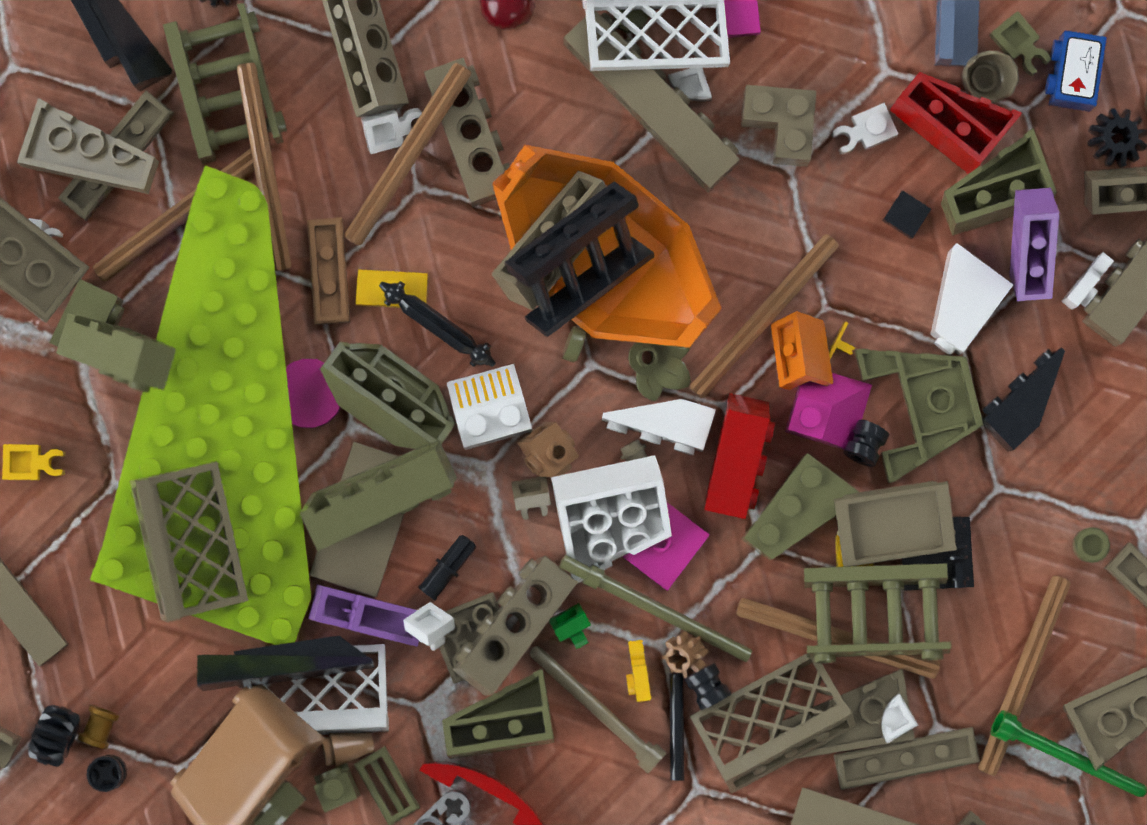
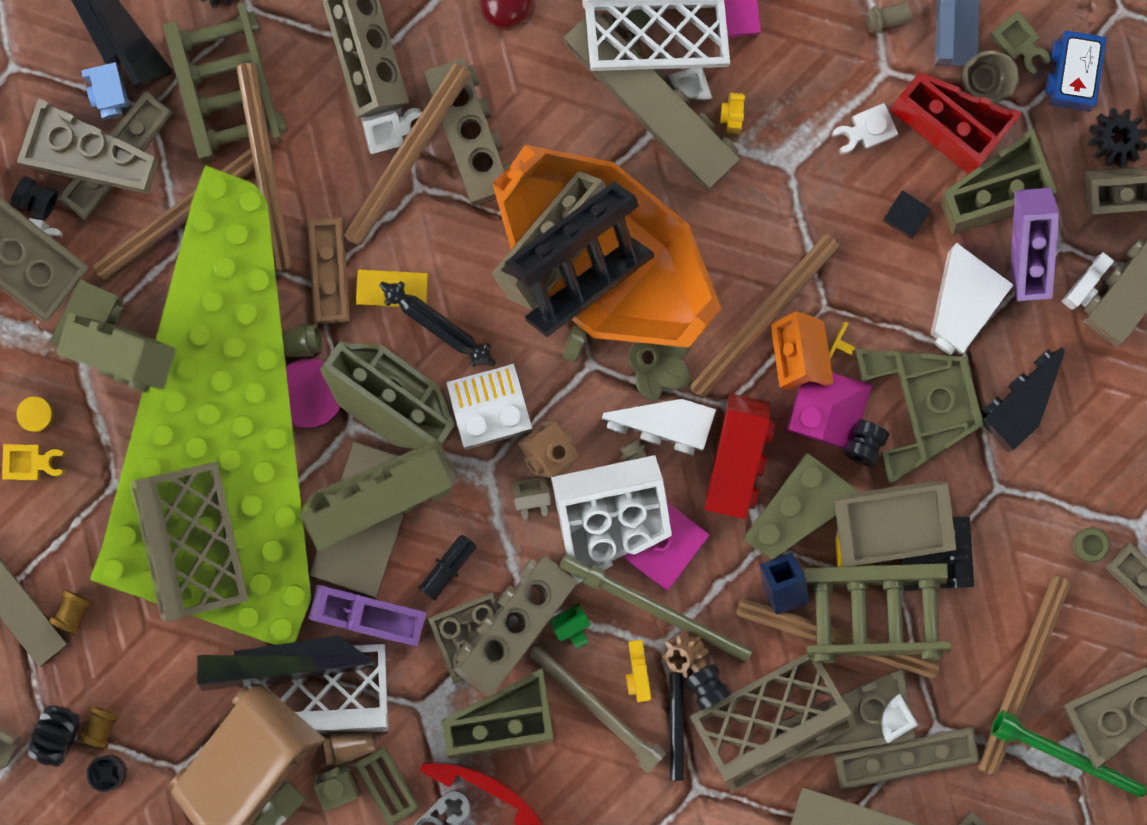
(34, 198): none -> black wheel
(35, 414): none -> yellow tile
(70, 612): none -> pearl gold bush
(107, 90): none -> light blue brick
(302, 341): none -> olive cone
(429, 625): white tile -> none
(732, 113): none -> yellow plate
(784, 583): none -> dark blue brick
(789, 114): dark tan brick -> none
(888, 16): none -> dark tan pin

